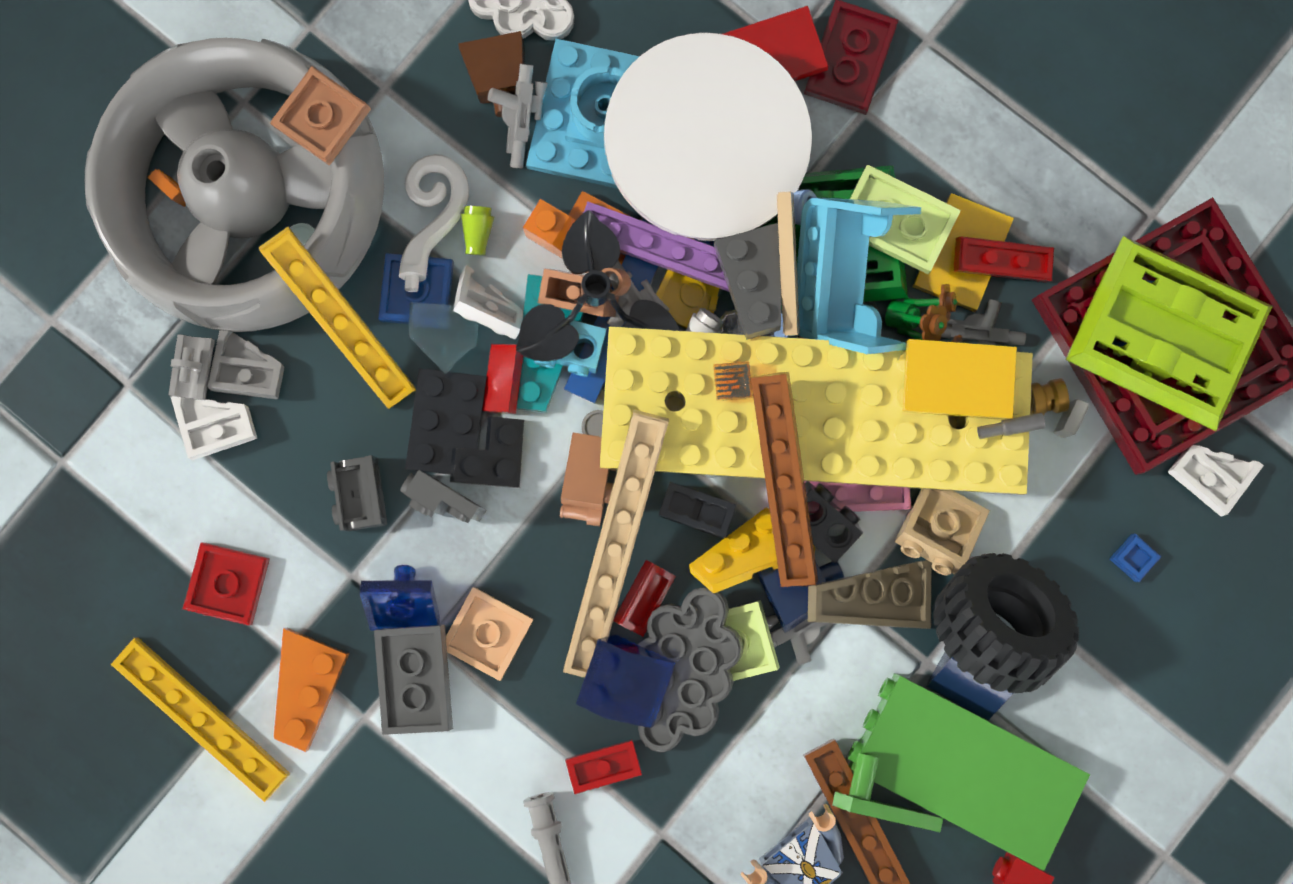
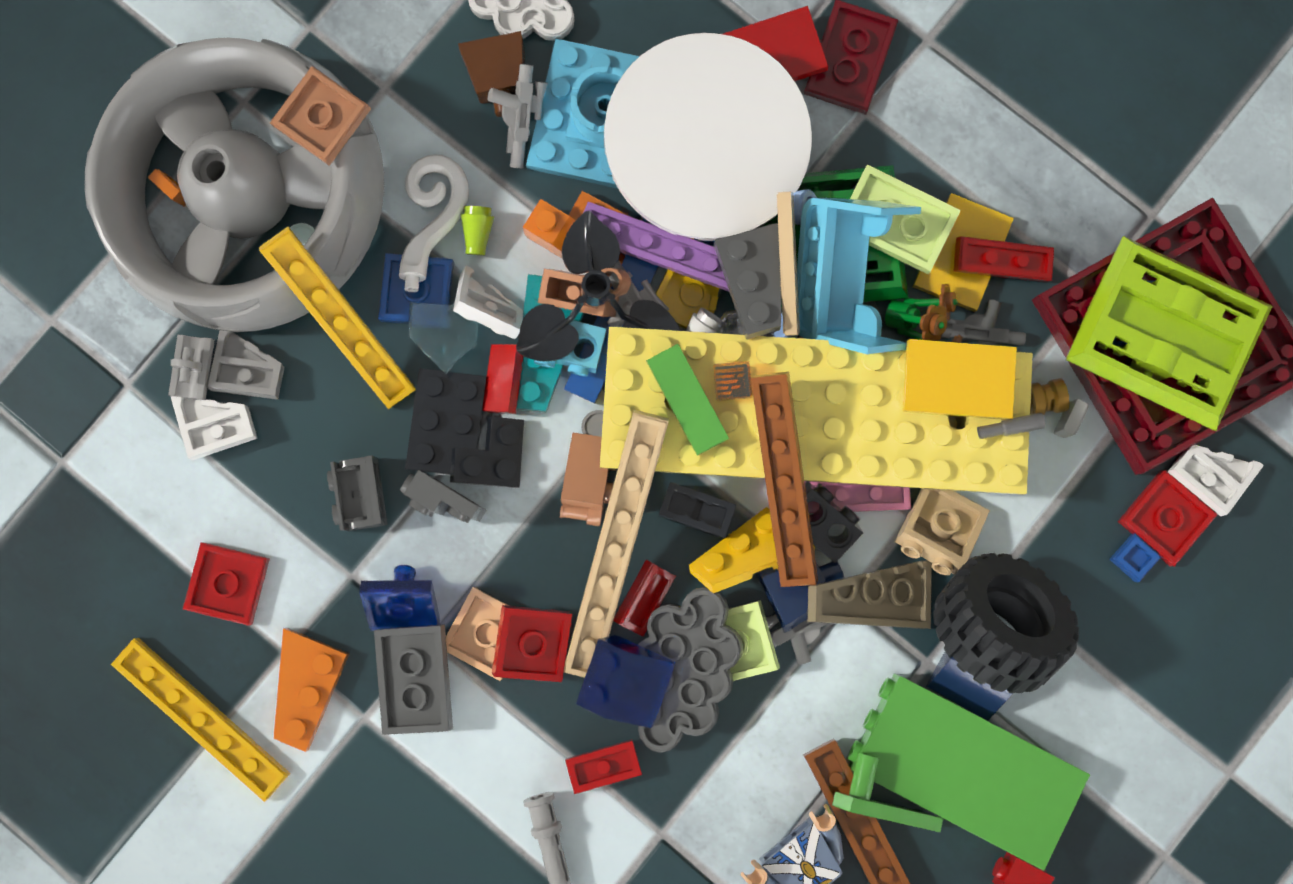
(531, 643): none -> red plate
(687, 399): none -> bright green tile
(1168, 517): none -> red tile

